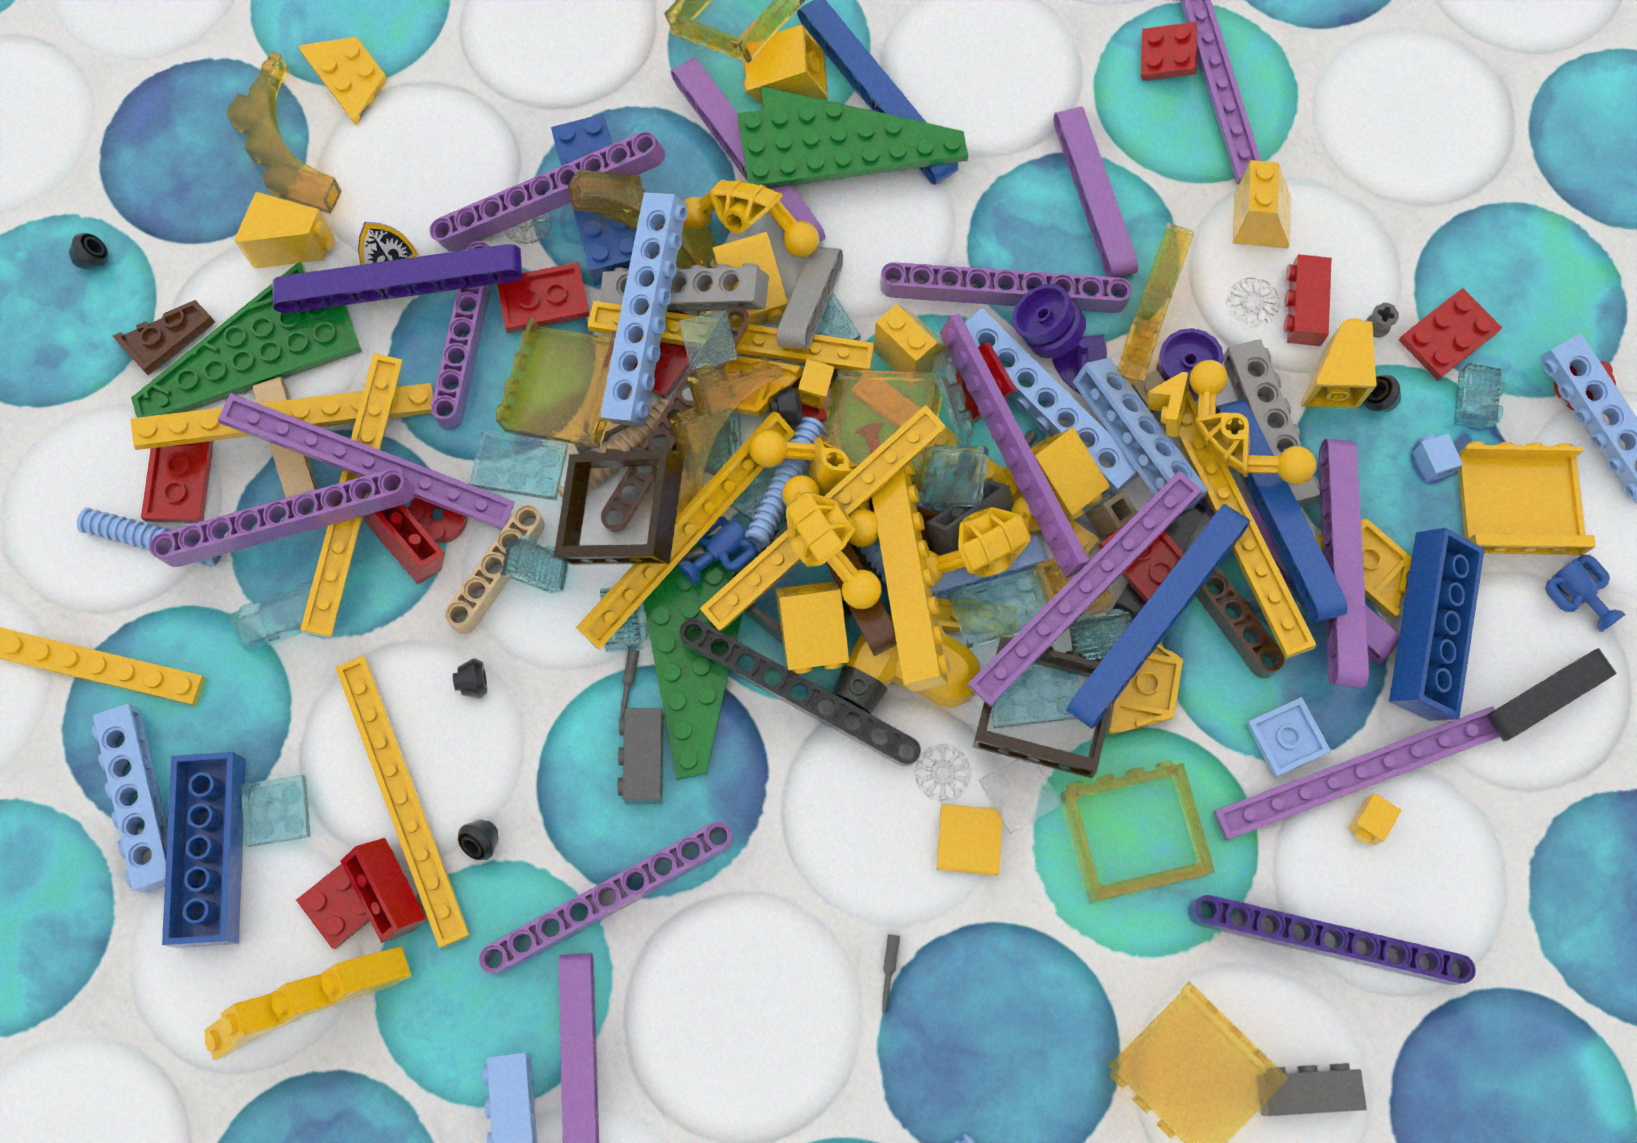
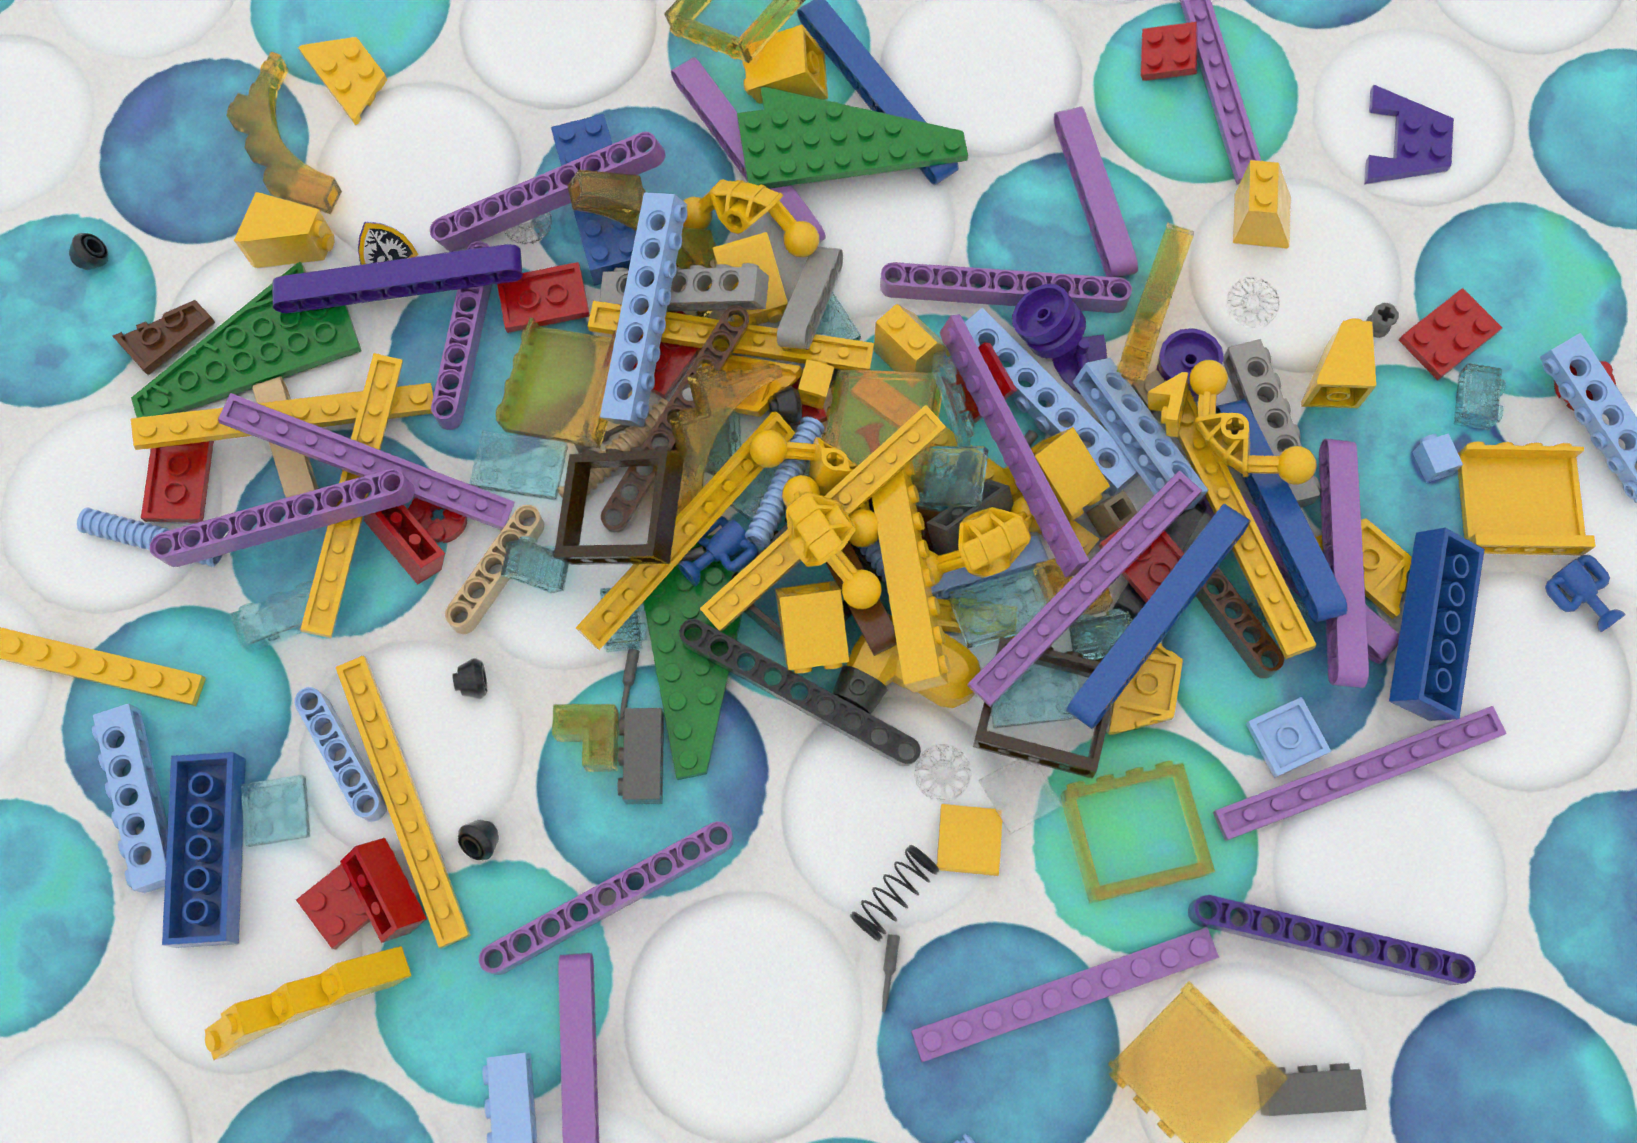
(330, 744): none -> light blue beam
(595, 727): none -> clear yellow brick
(708, 340): clear light blue piece -> none
(923, 860): none -> black piece
(1064, 994): none -> medium lavender plate
(1308, 300): red brick -> none
(1374, 820): yellow brick -> none
(1385, 395): black cone -> none
(1420, 141): none -> dark purple wing
(1551, 694): black beam -> none

